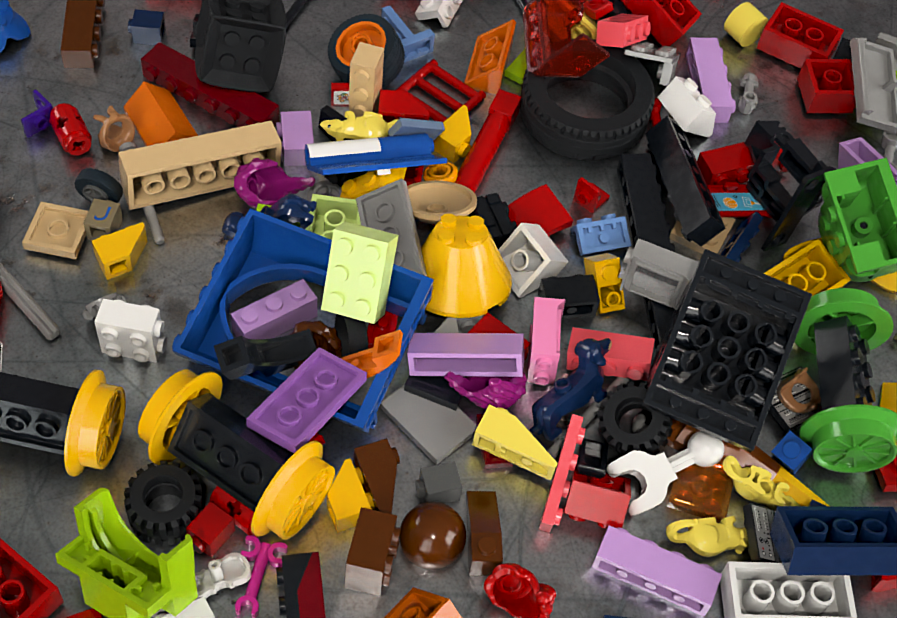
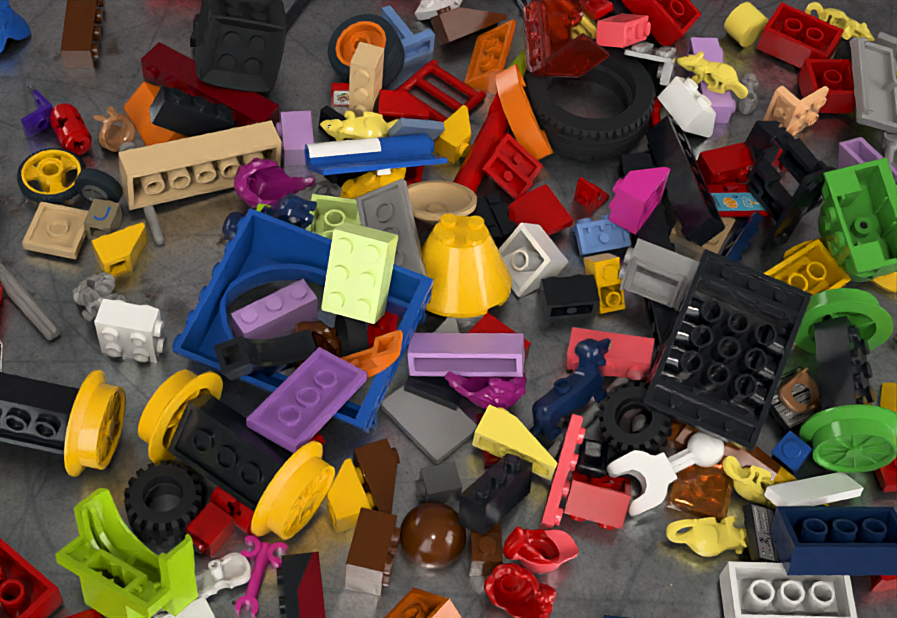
(51, 171): none -> yellow wheel
(93, 288): none -> light grey gear
(147, 27): dark blue brick -> none
(188, 114): none -> black brick
(441, 172): light orange brick -> none
(462, 21): none -> reddish brown slope
(495, 494): none -> black brick
(511, 167): none -> red slope
(520, 114): none -> orange slope
(539, 549): none -> hair
(545, 340): bright pink window -> none
(637, 197): none -> dark pink slope
(657, 570): lavender brick -> none
(717, 75): none -> light yellow animal
(795, 113): none -> light nougat bracket
(814, 490): none -> white tile
(839, 19): none -> light yellow animal

